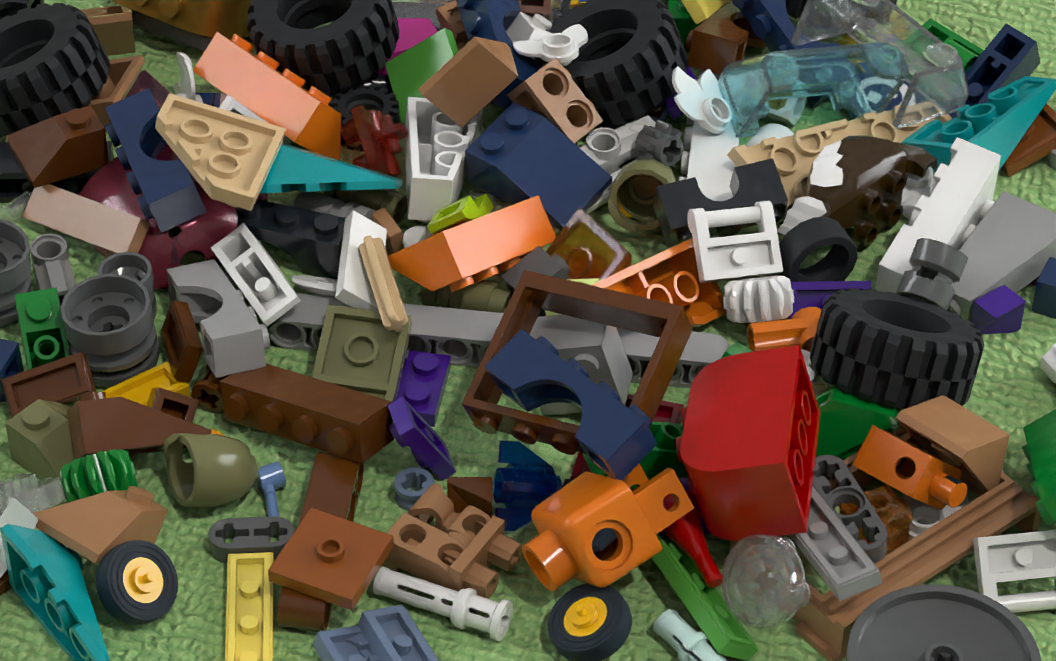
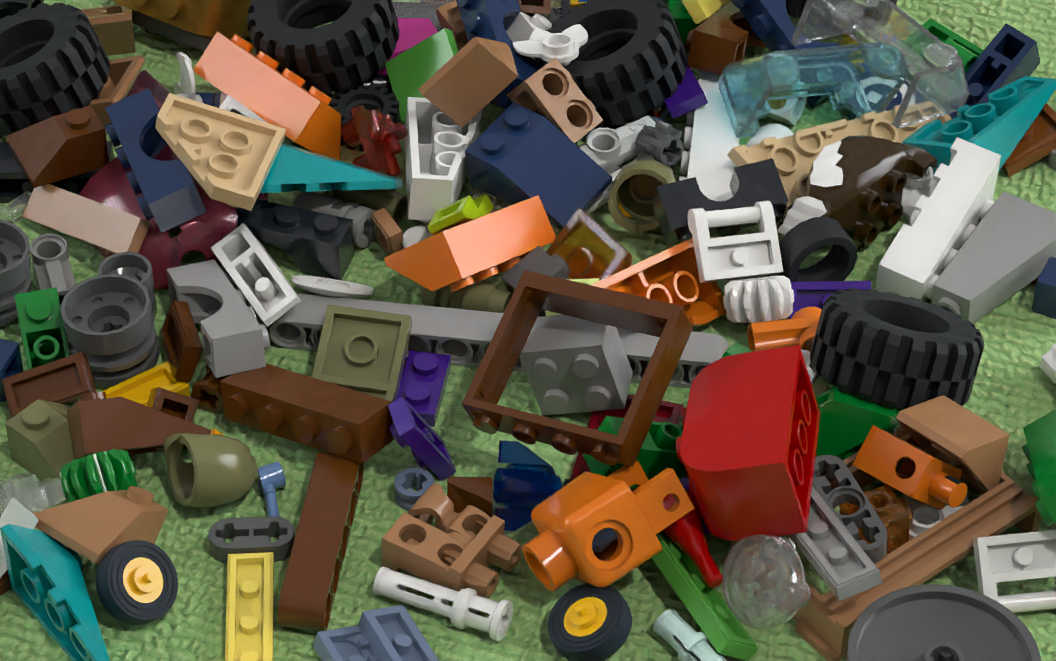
(331, 558): dark orange plate -> none
(352, 282): white tile -> none
(383, 284): tan axle -> none
(608, 432): dark blue arch -> none
(701, 100): white plate -> none
(937, 262): dark grey wheel -> none
(998, 311): dark purple slope -> none

